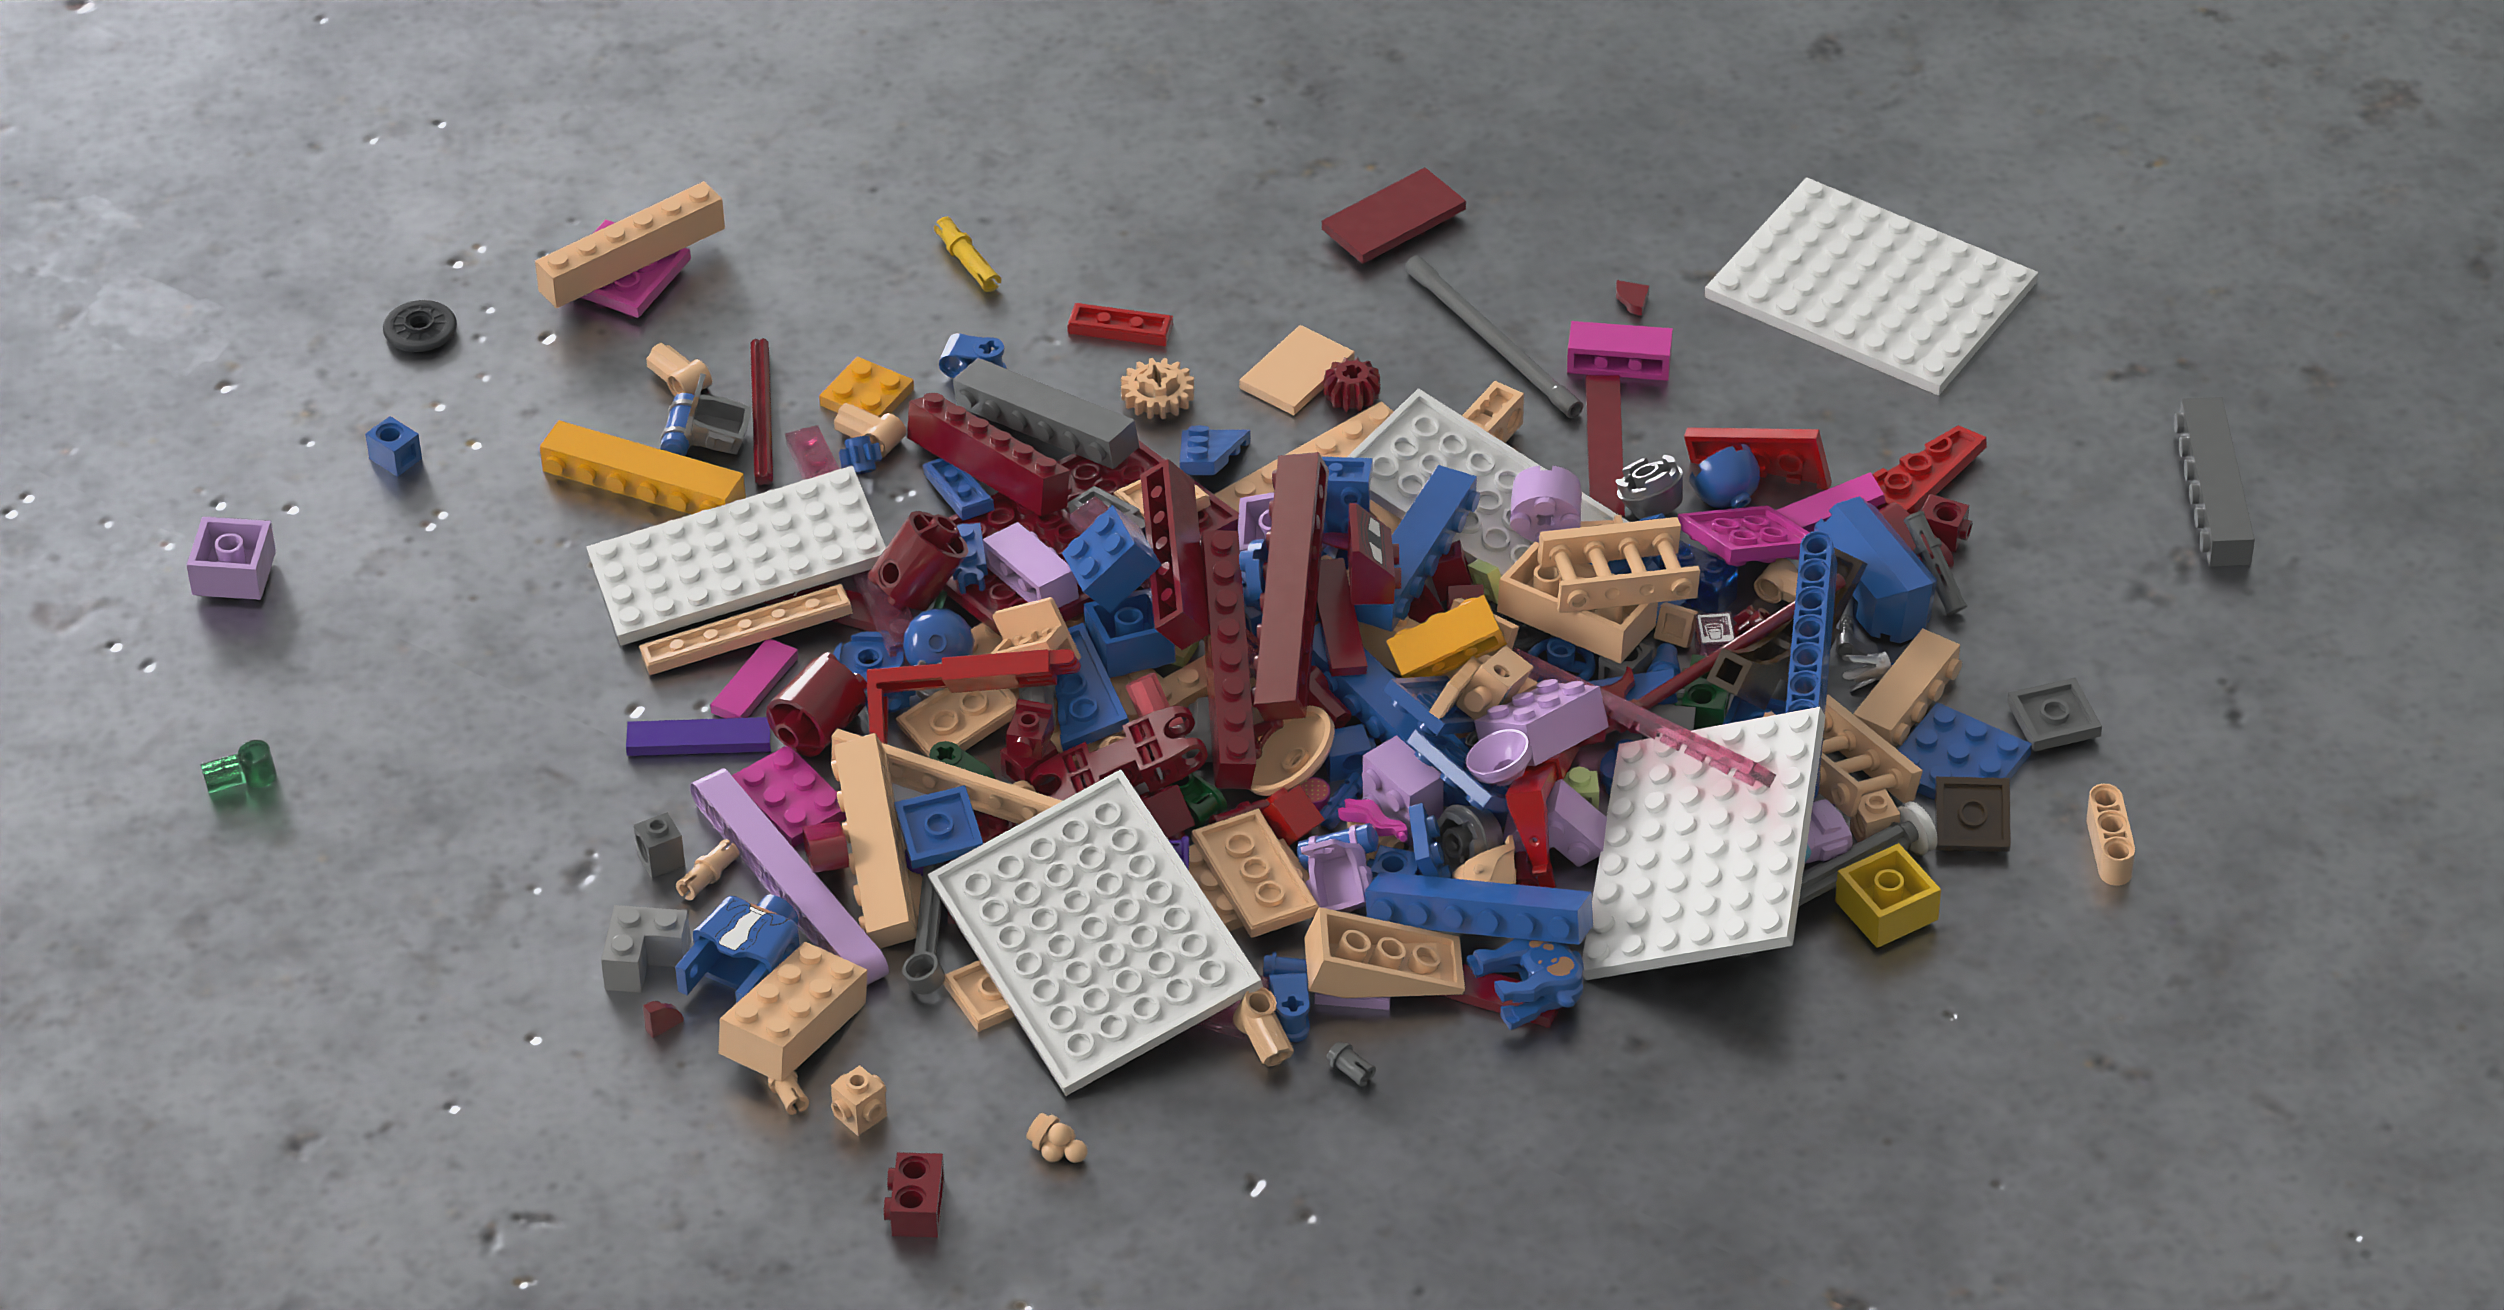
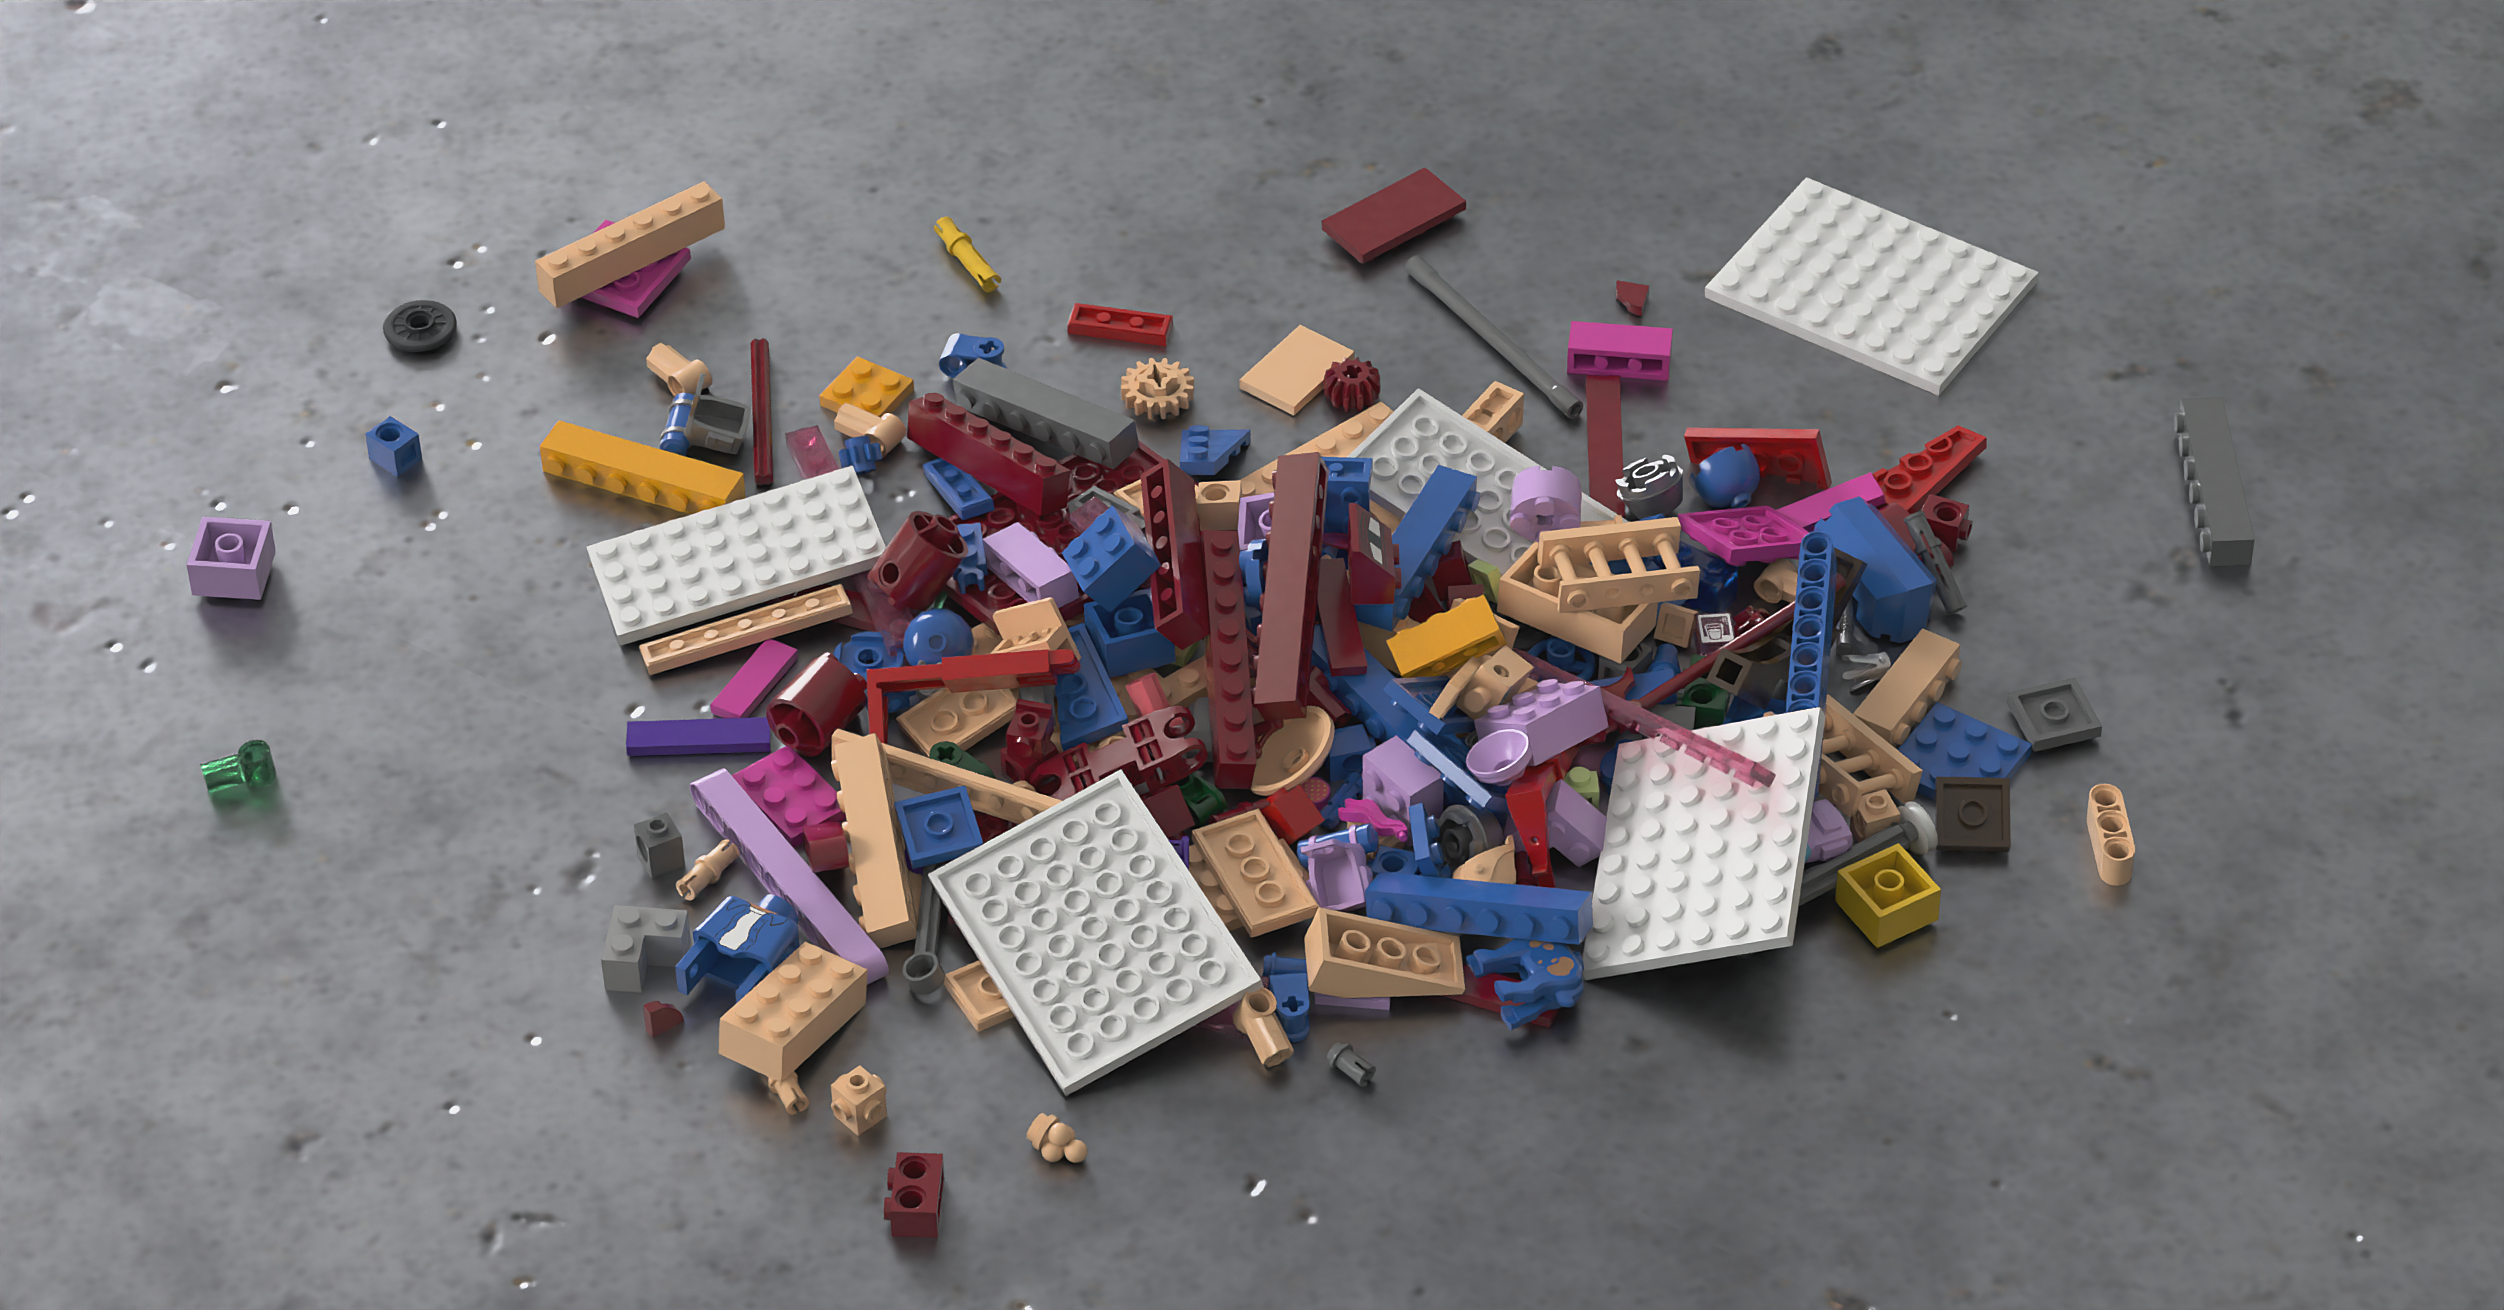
(1219, 505): none -> light nougat brick

